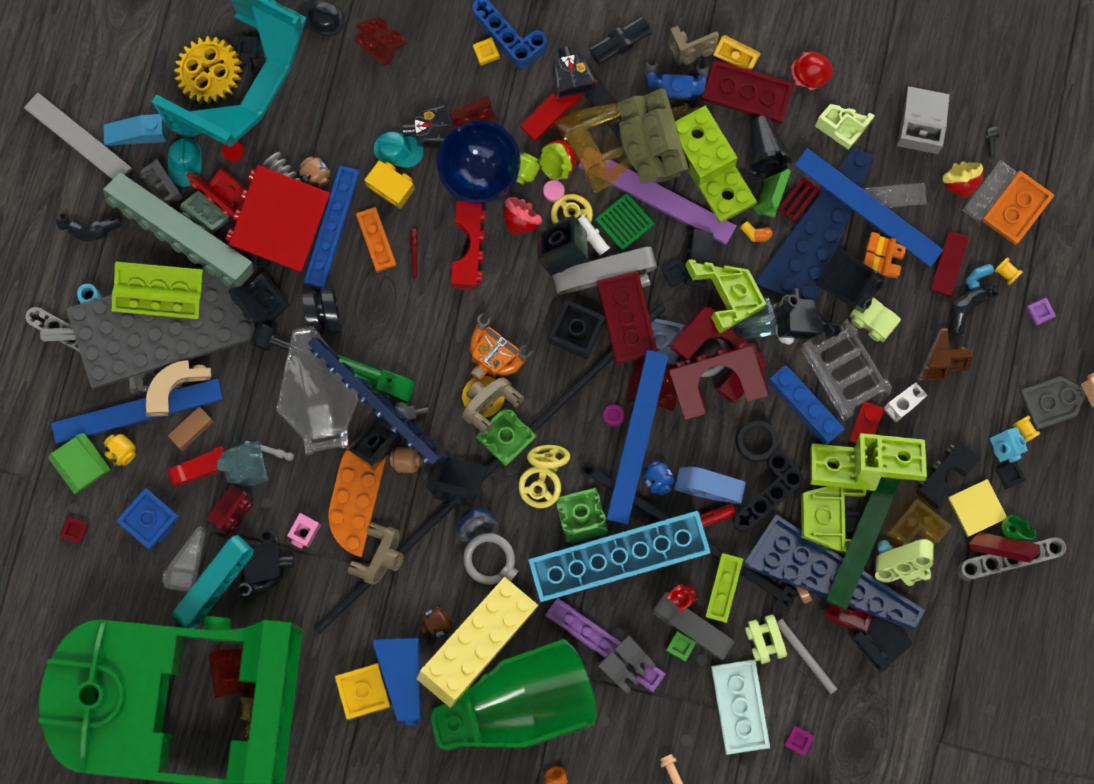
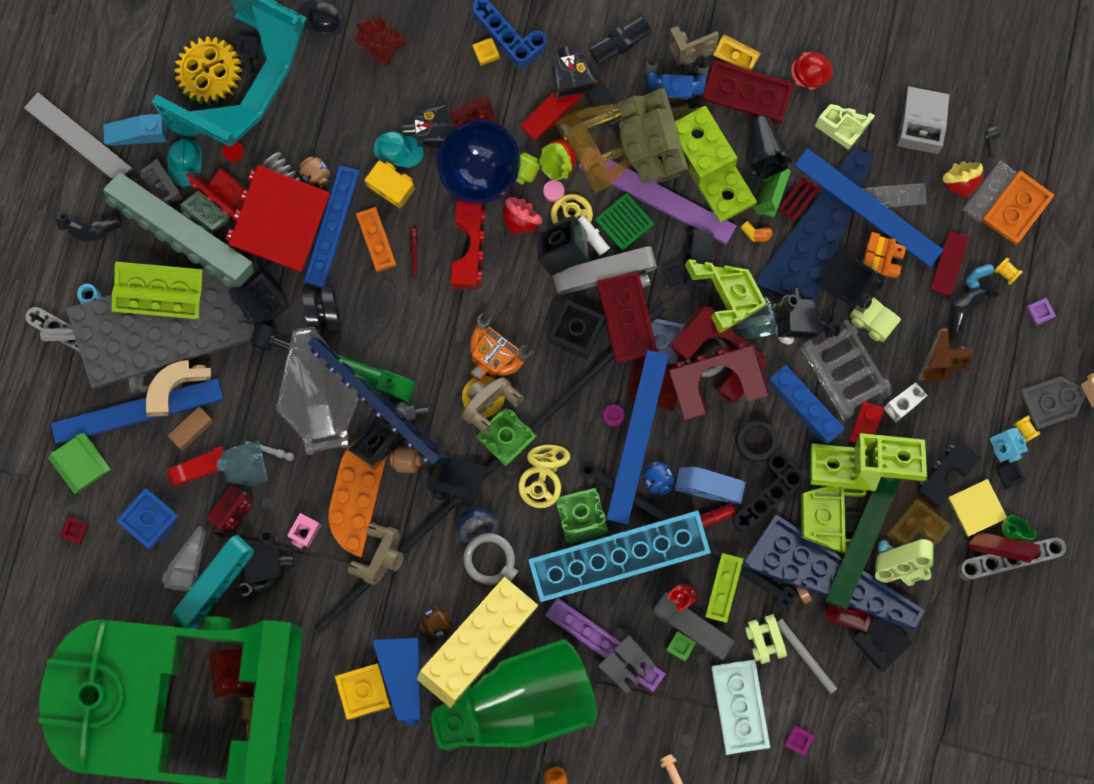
(119, 449): yellow head -> none

